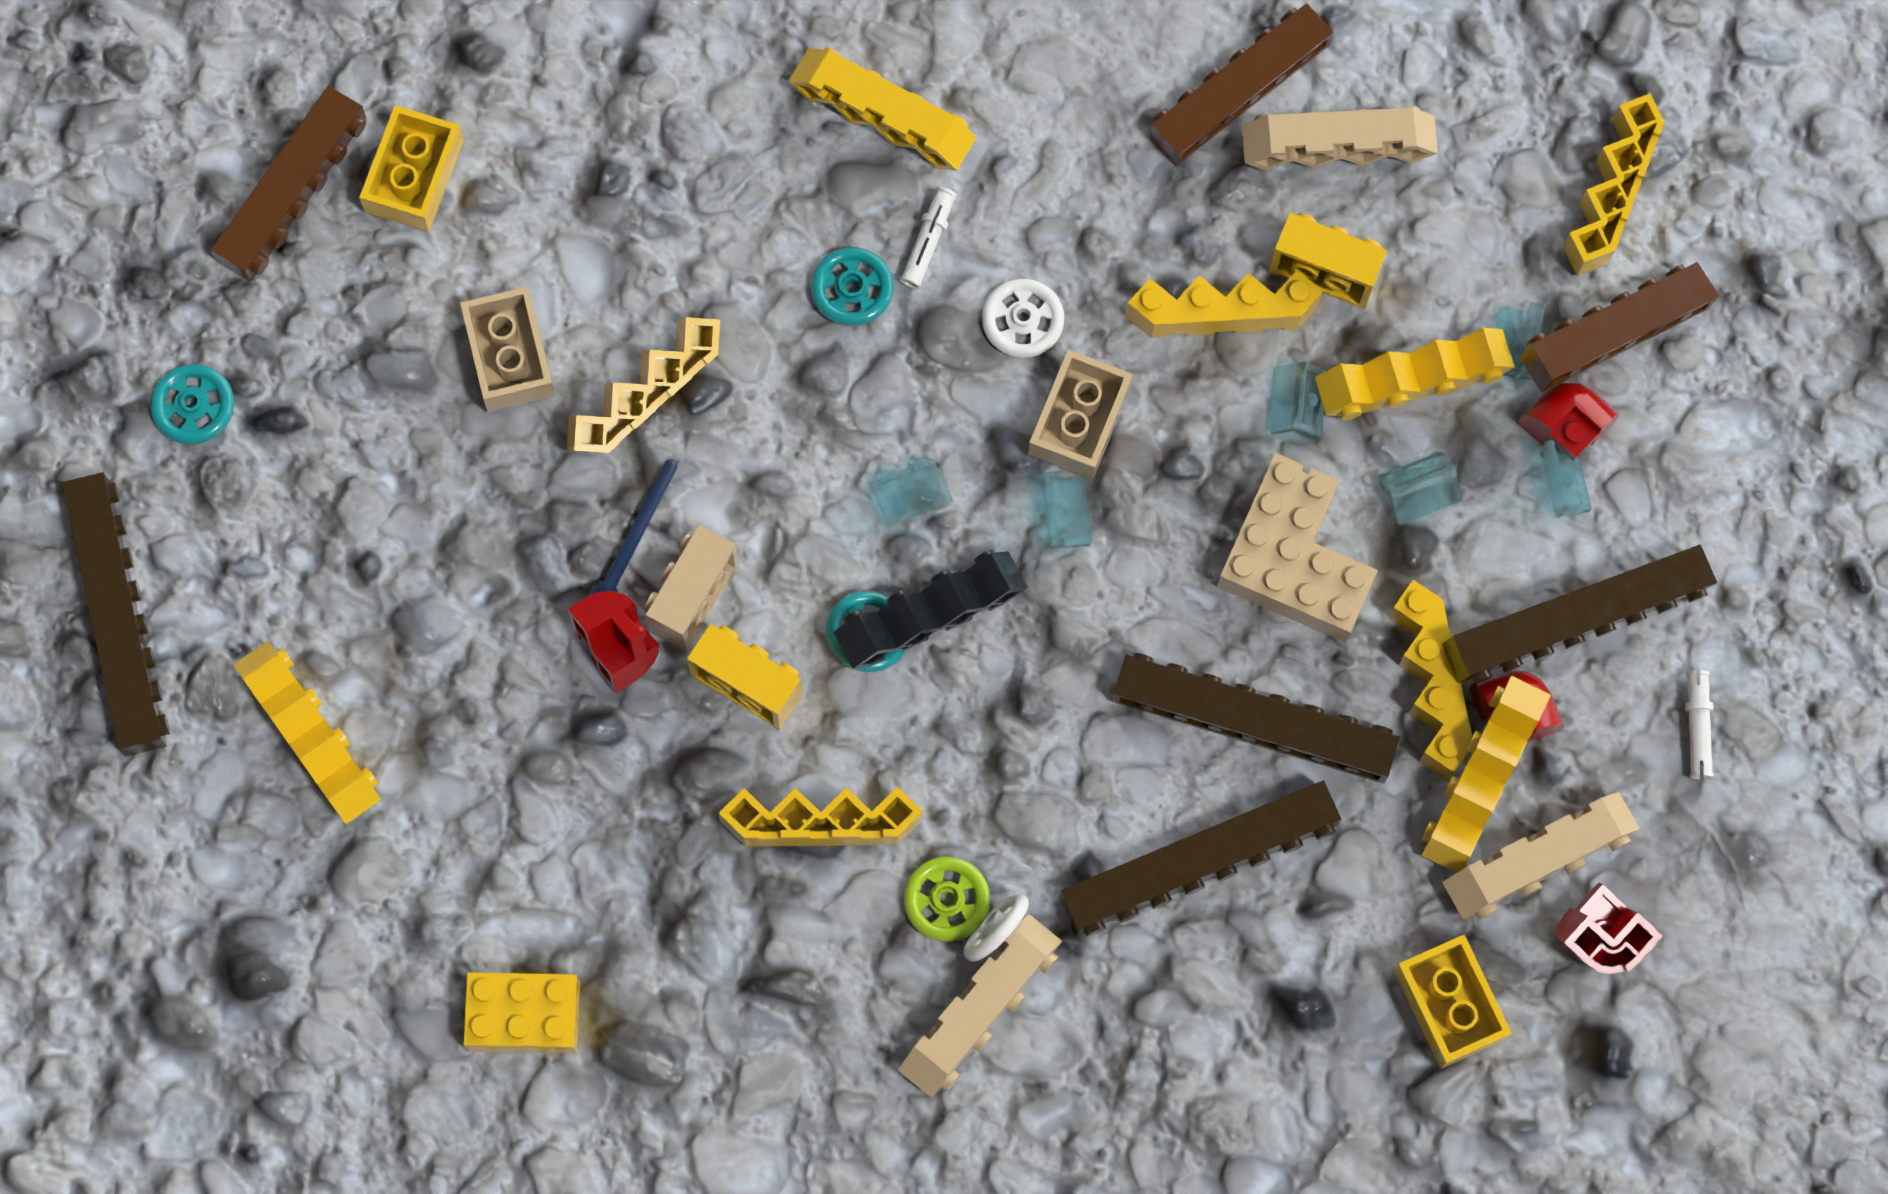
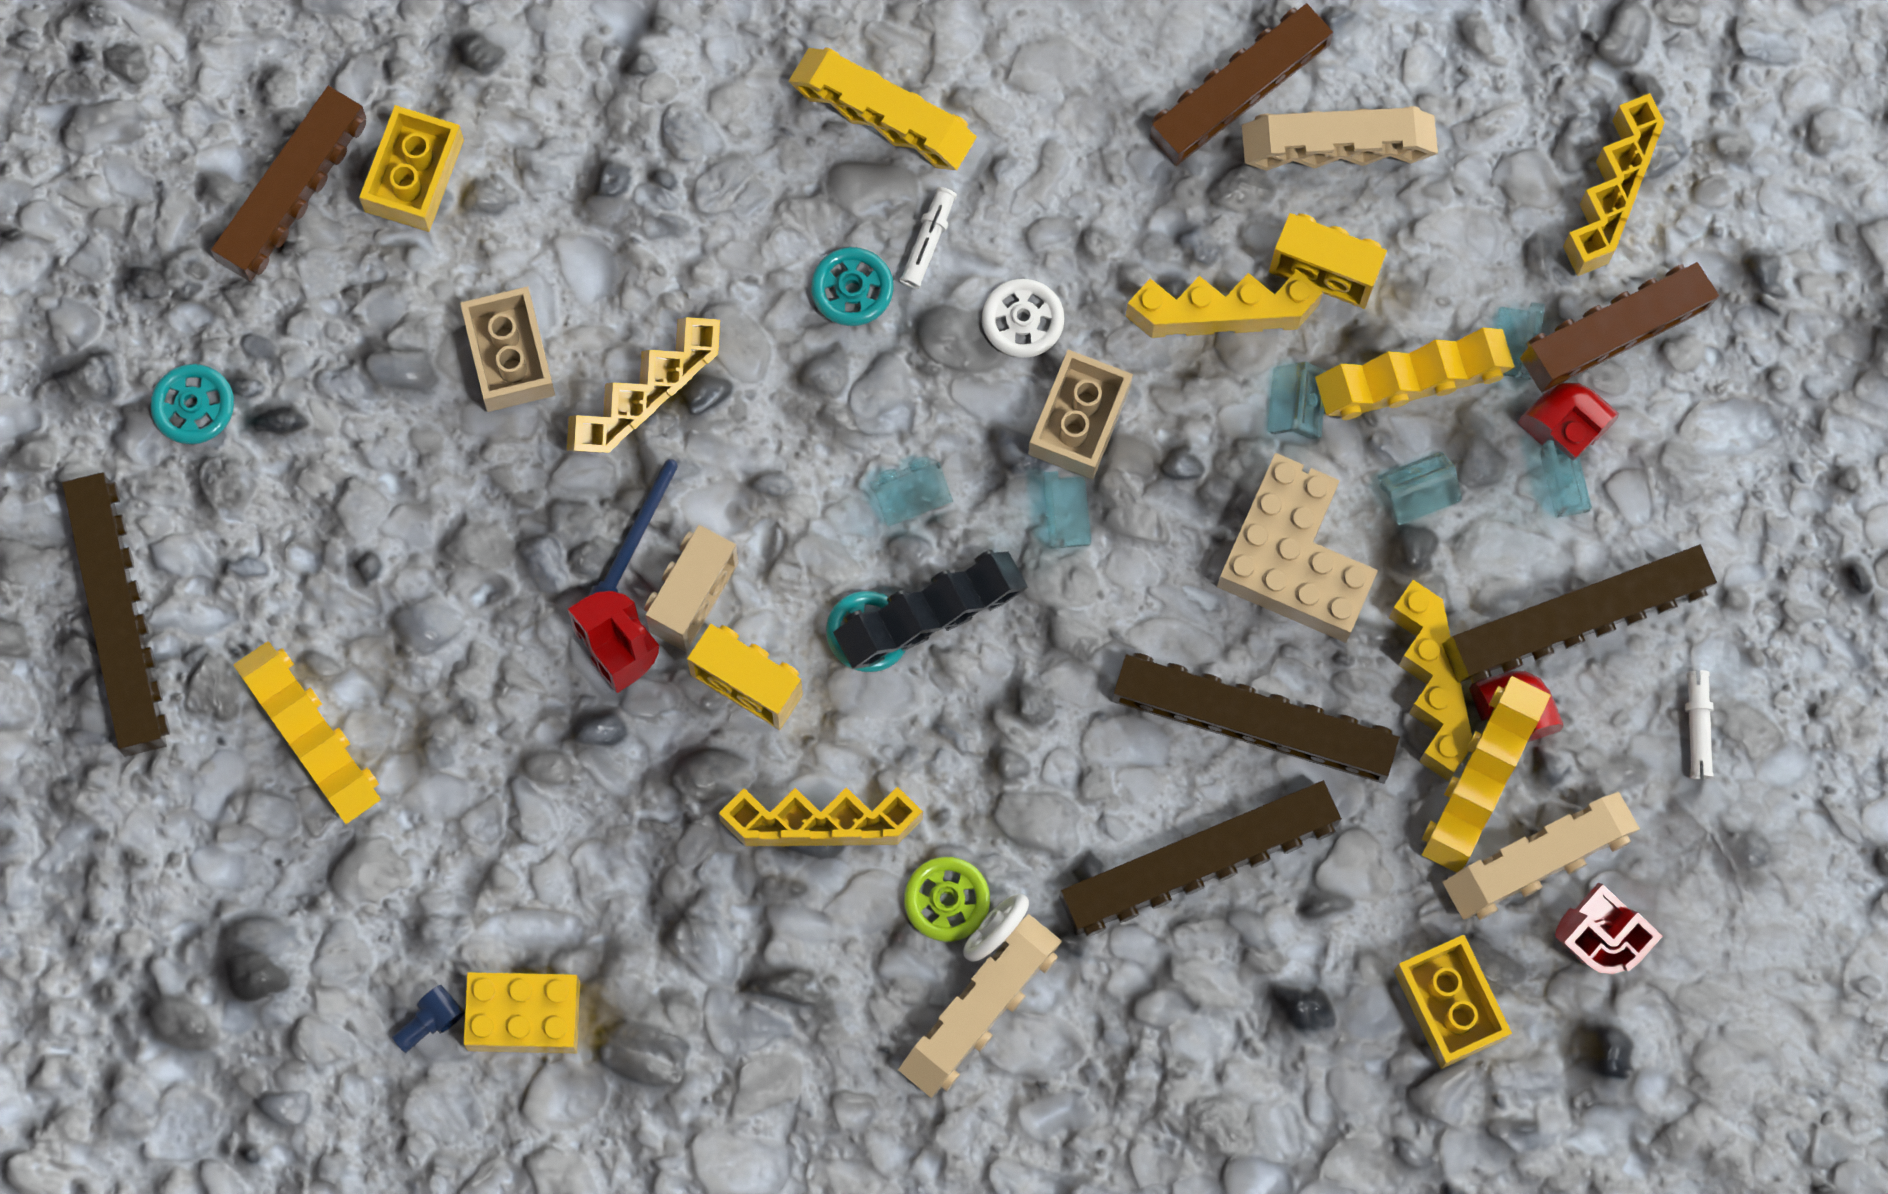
(435, 1013): none -> dark blue pin

